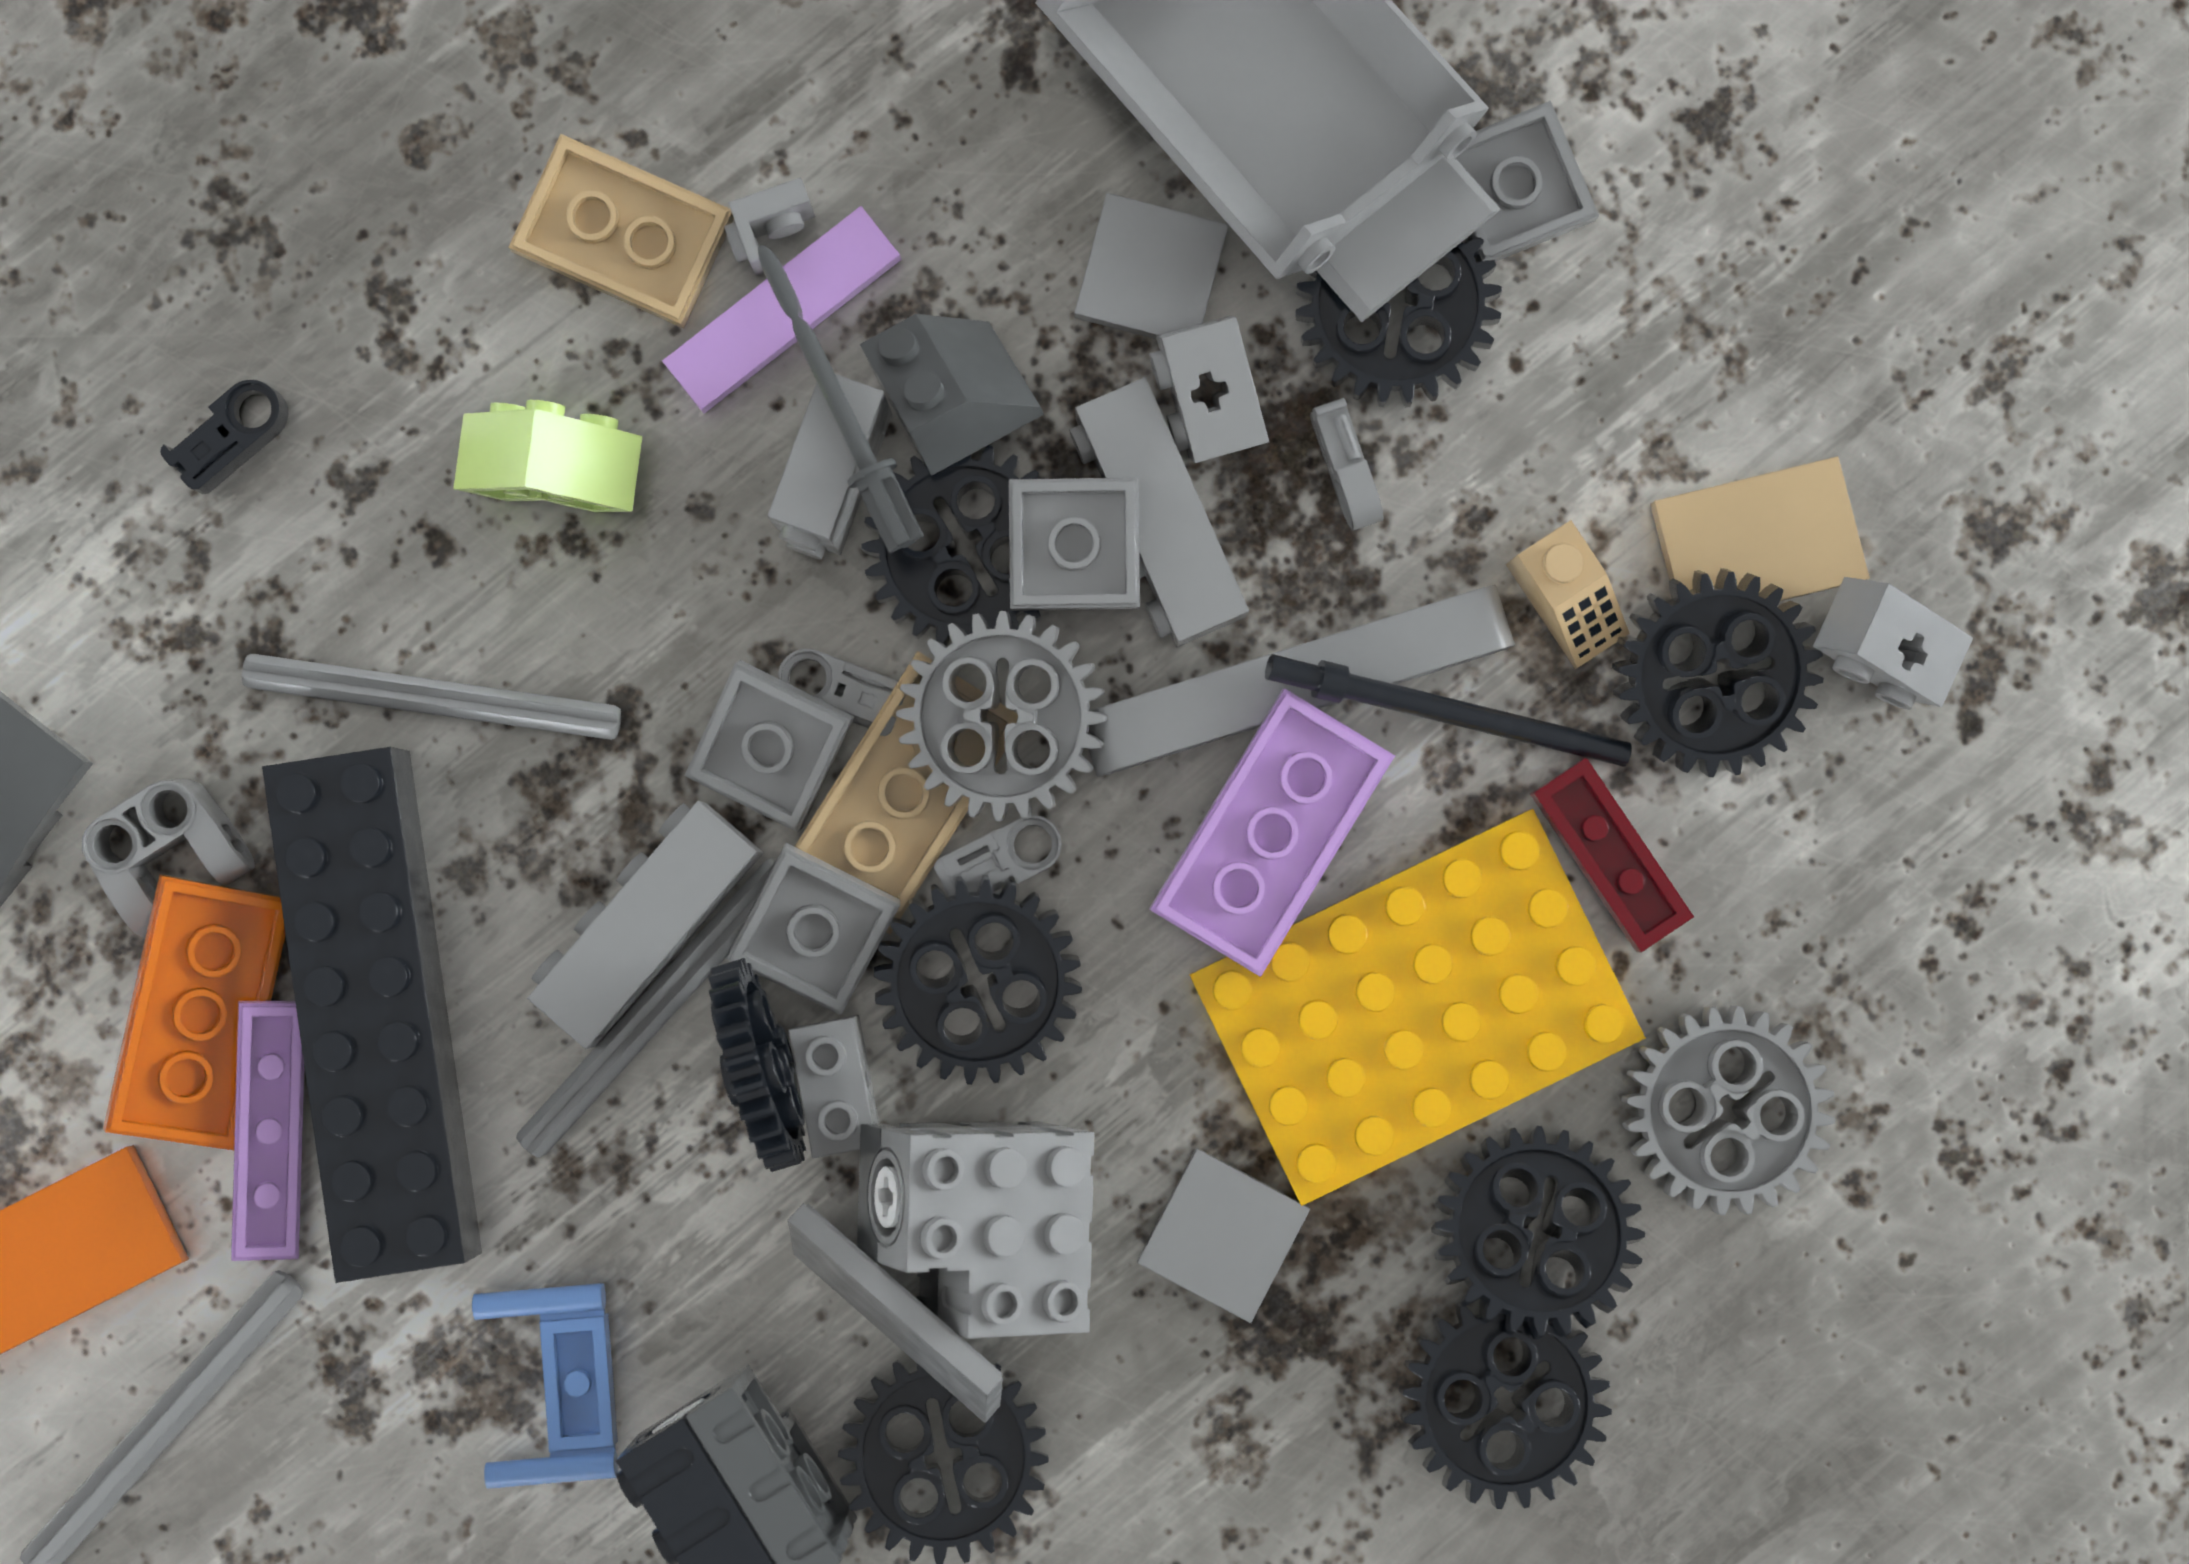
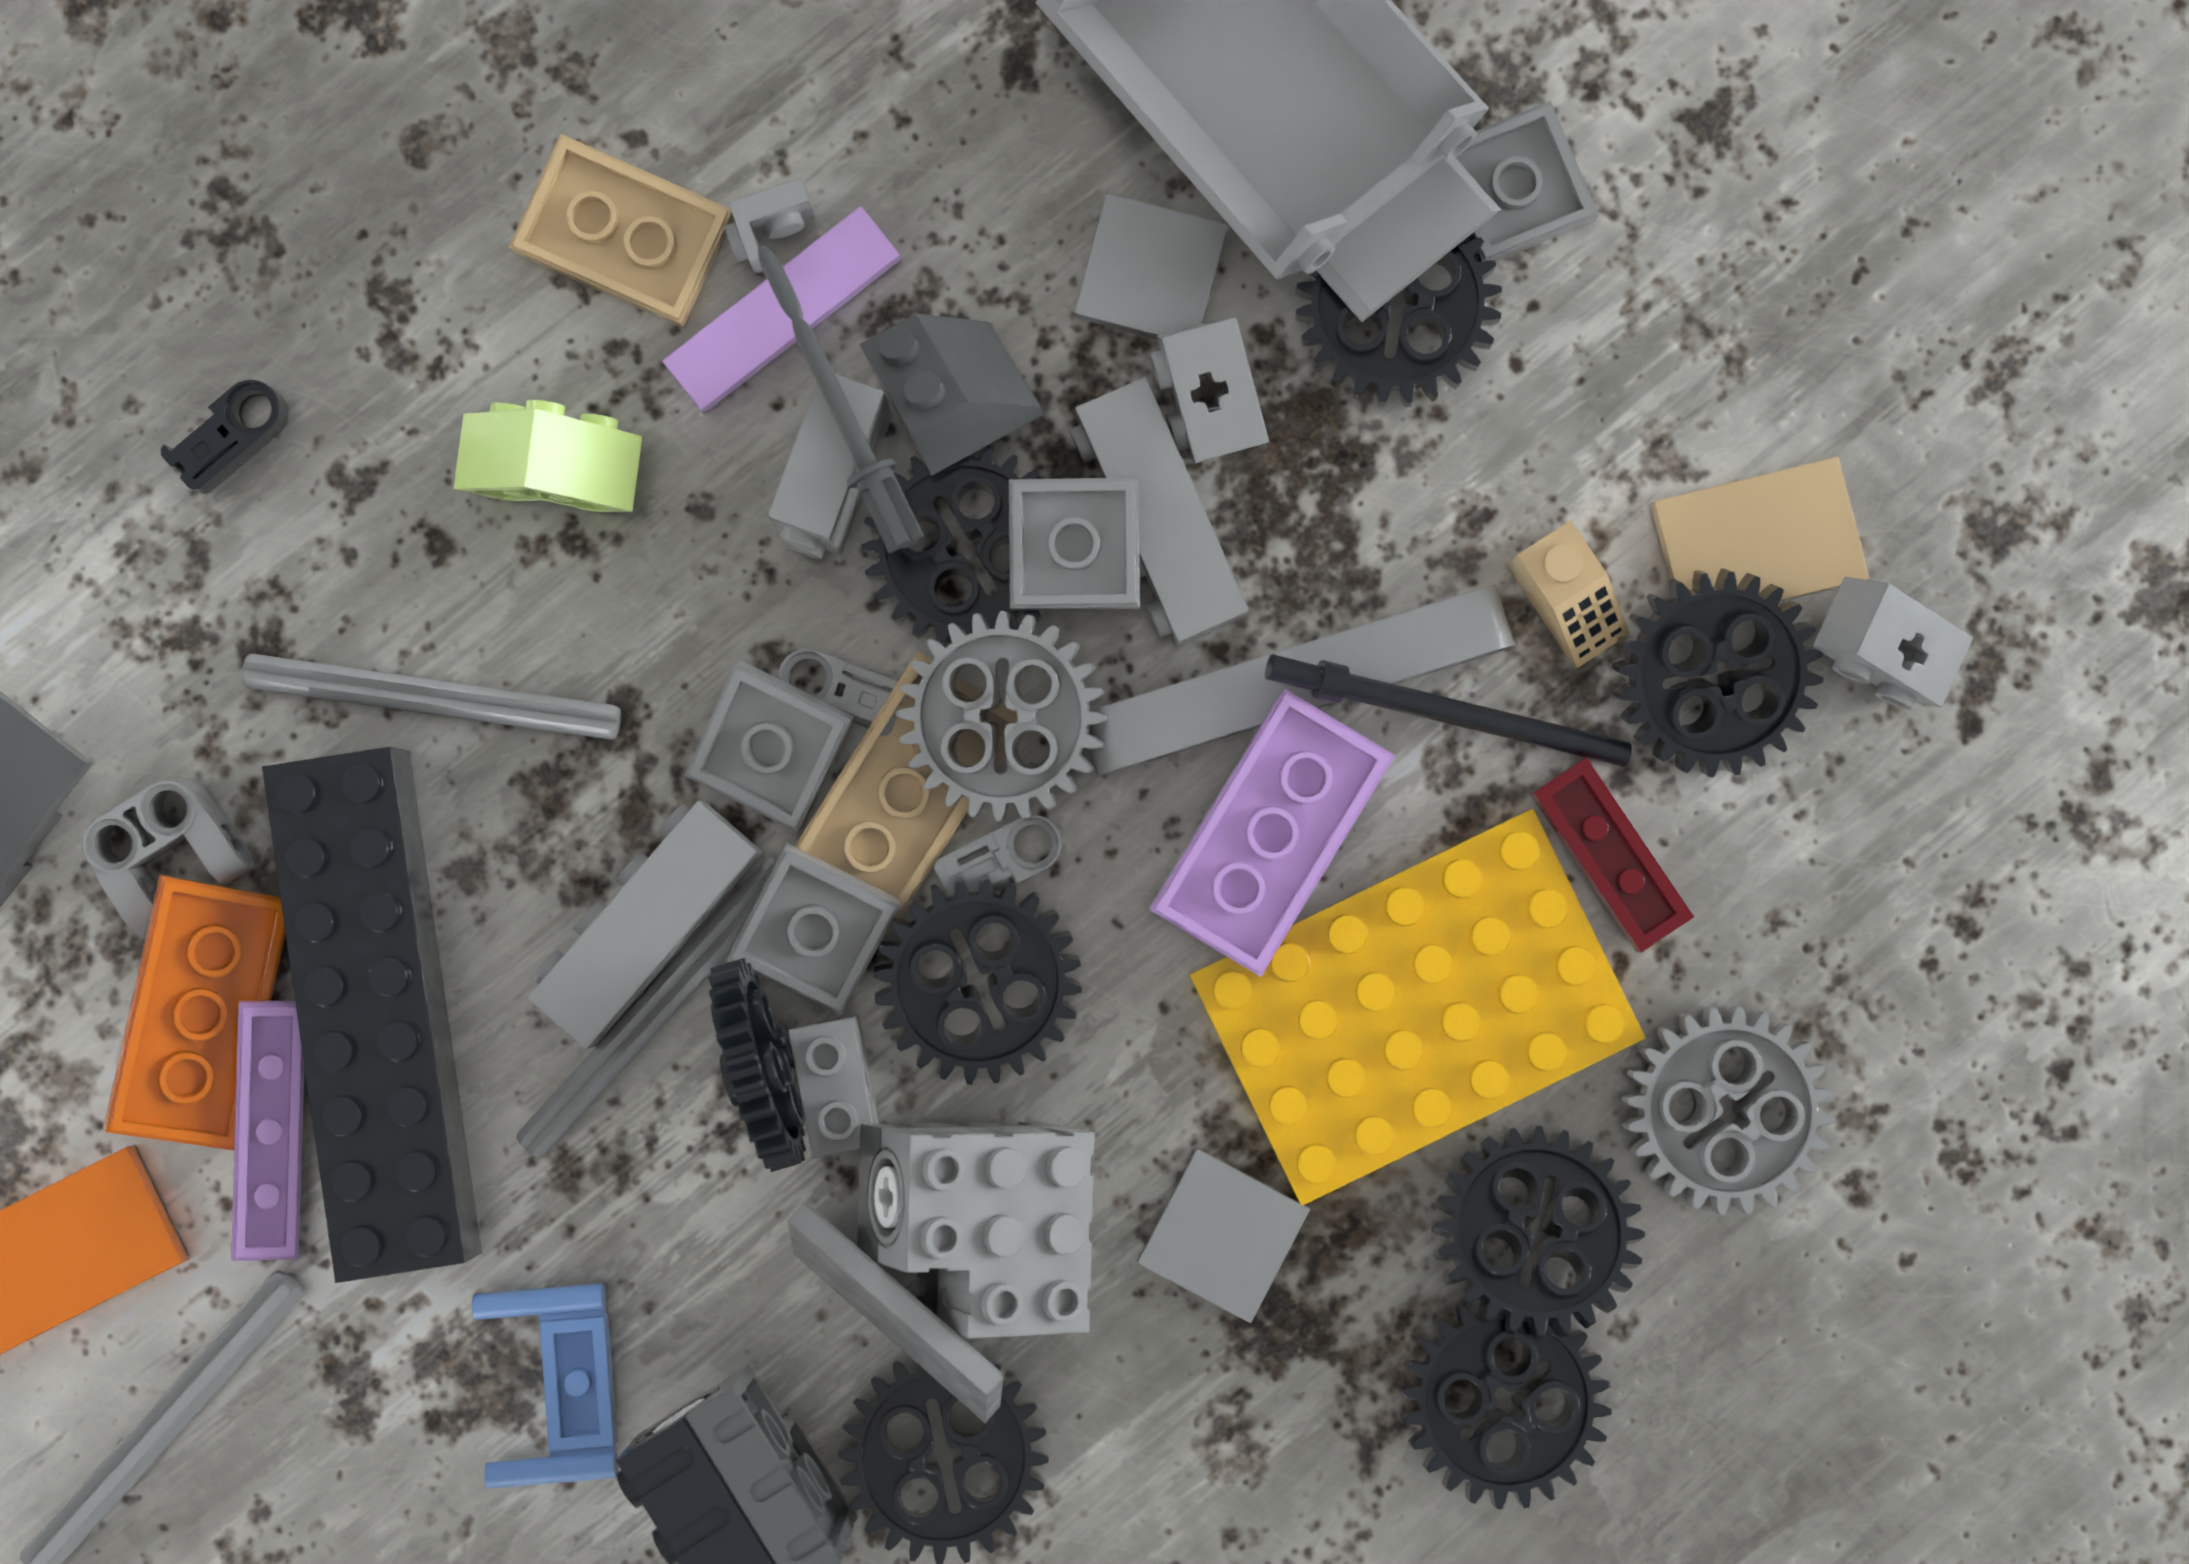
(1346, 465): light grey piece -> none

